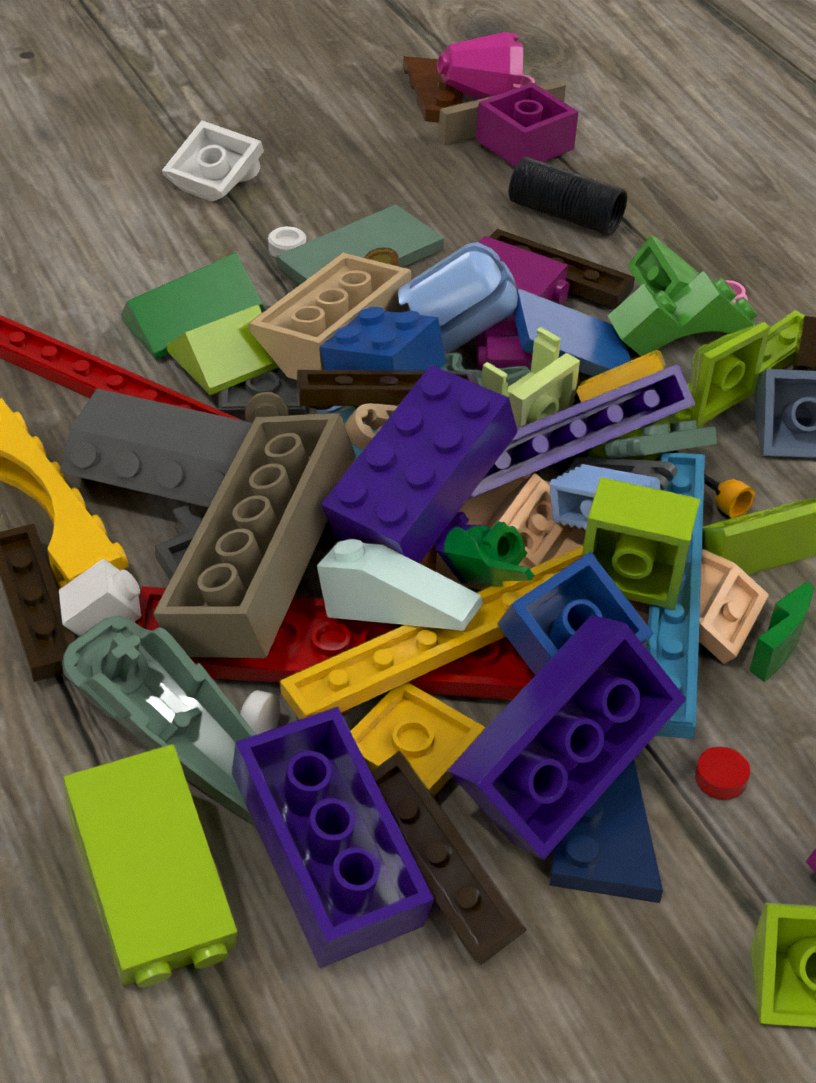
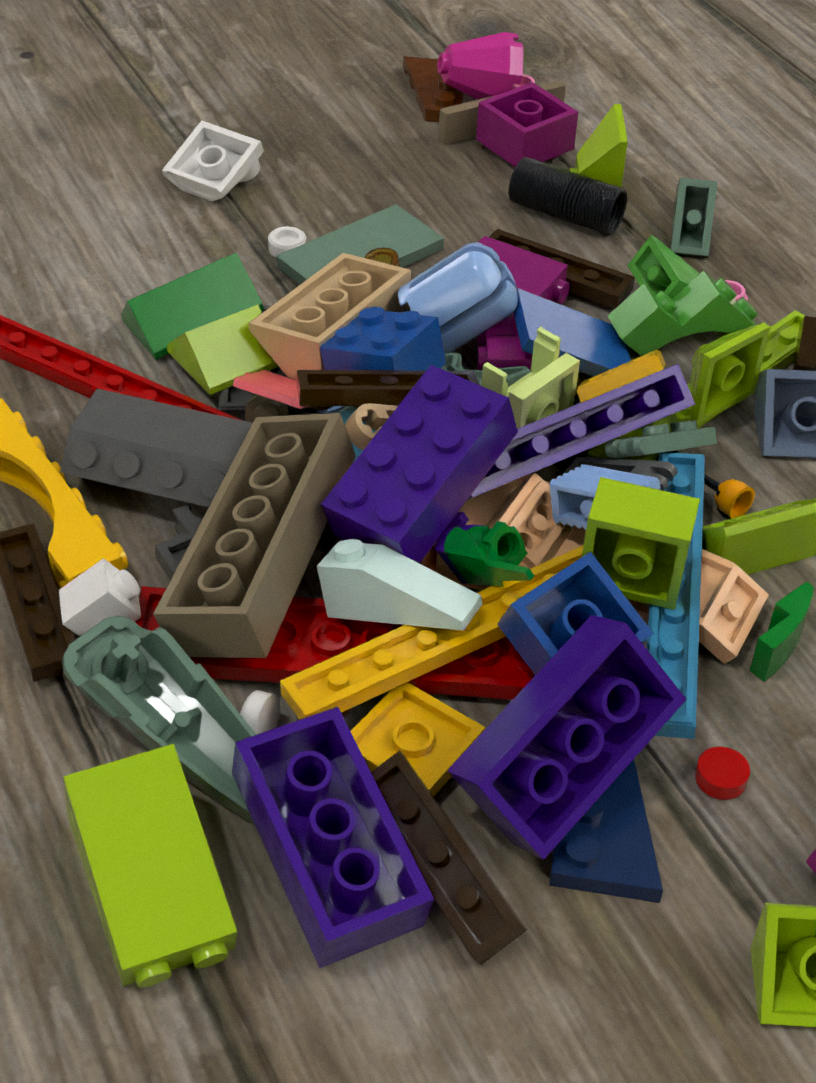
(270, 386): none -> coral piece
(605, 150): none -> lime slope
(693, 217): none -> sand green slope

